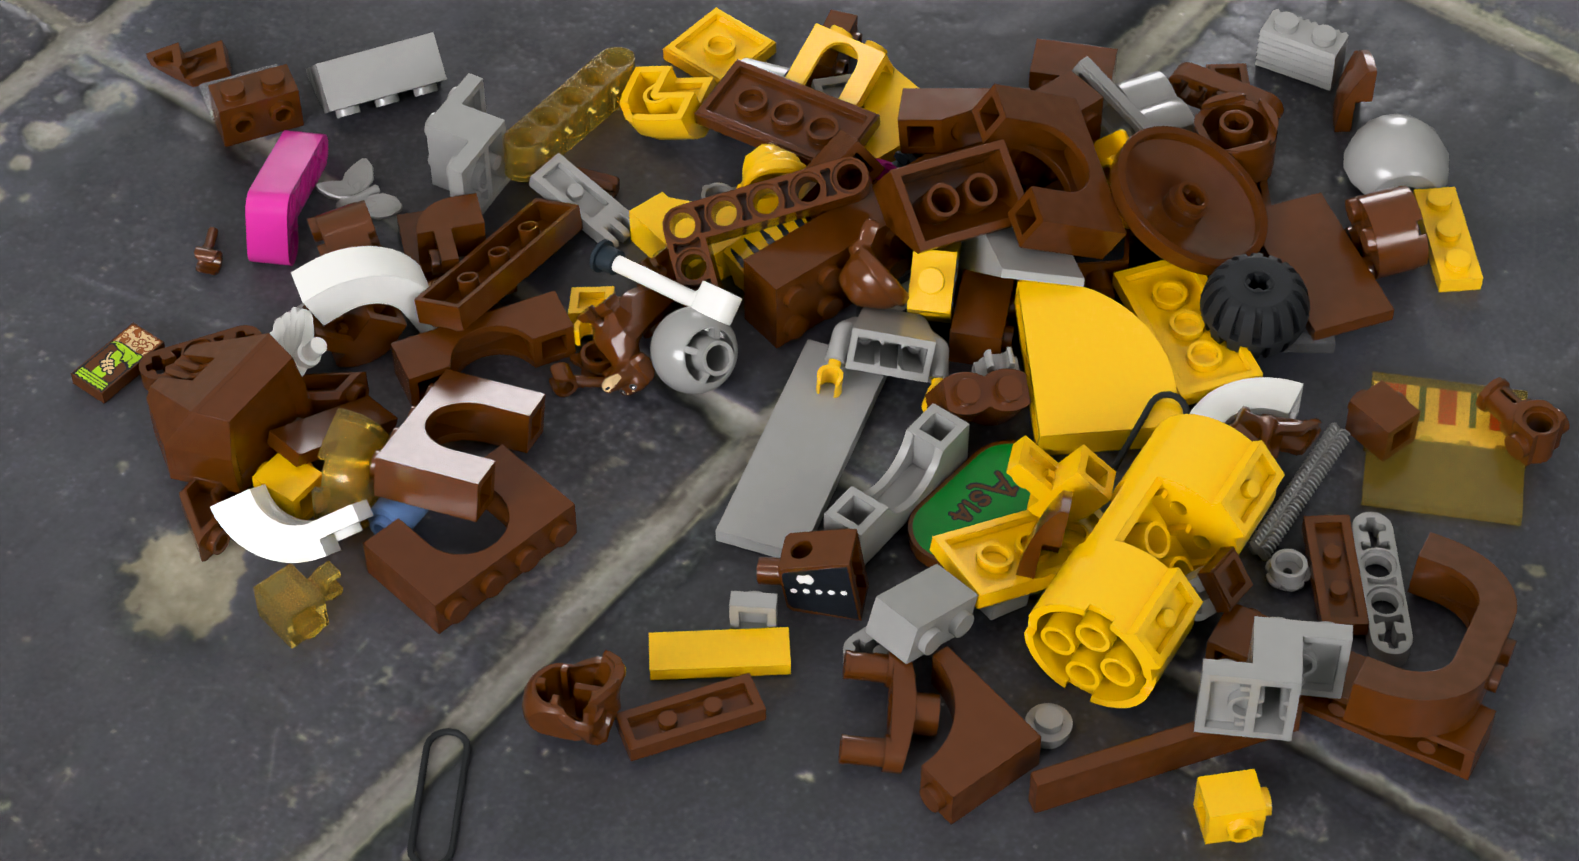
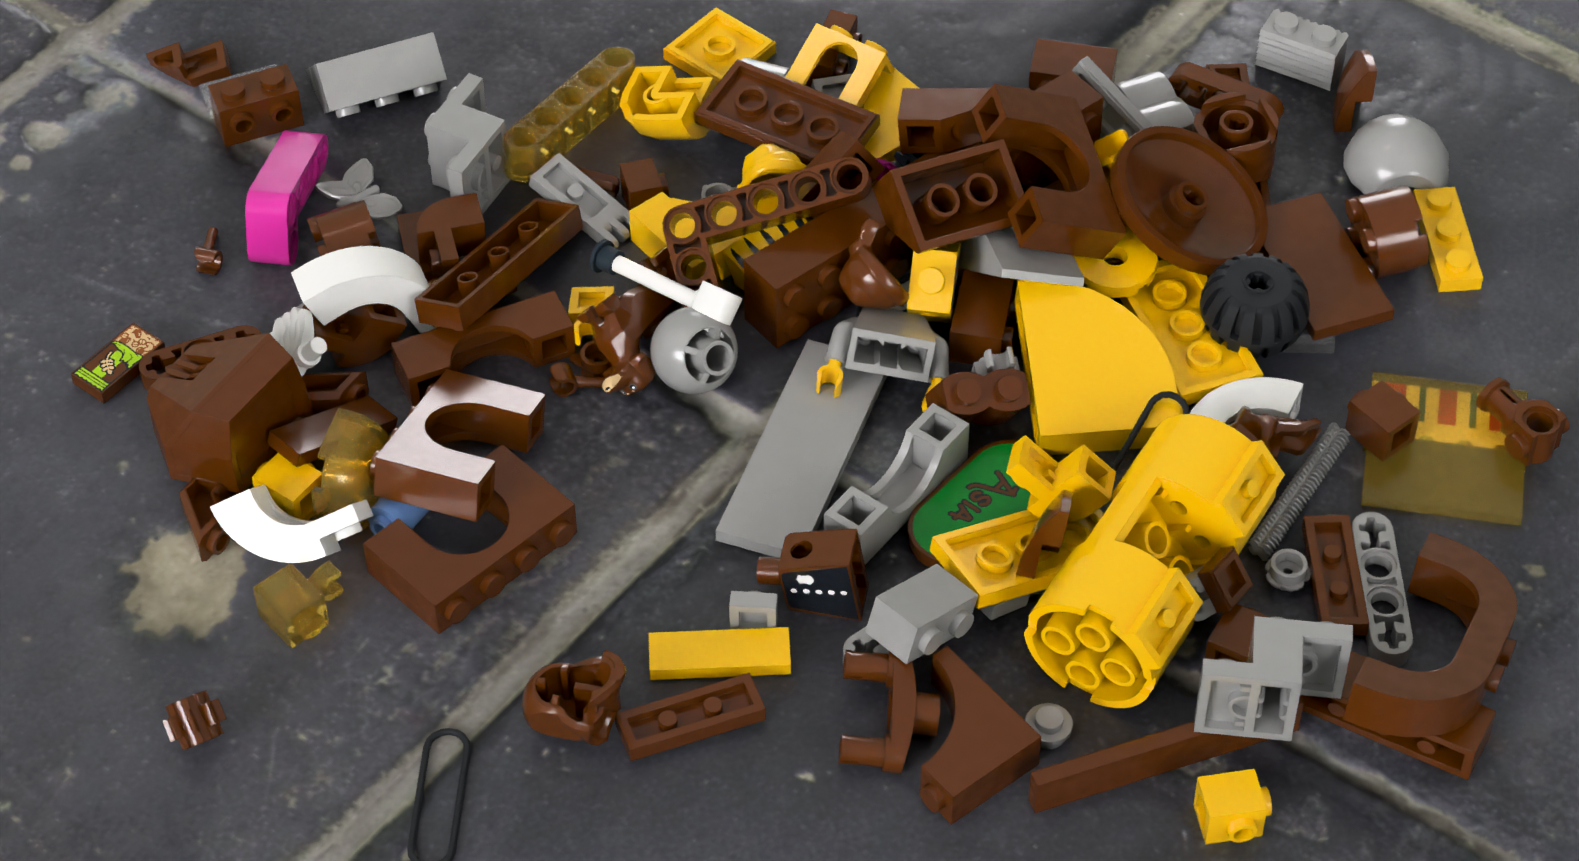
(194, 720): none -> reddish brown gear
(641, 182): none -> reddish brown plate
(1122, 279): none -> yellow tile

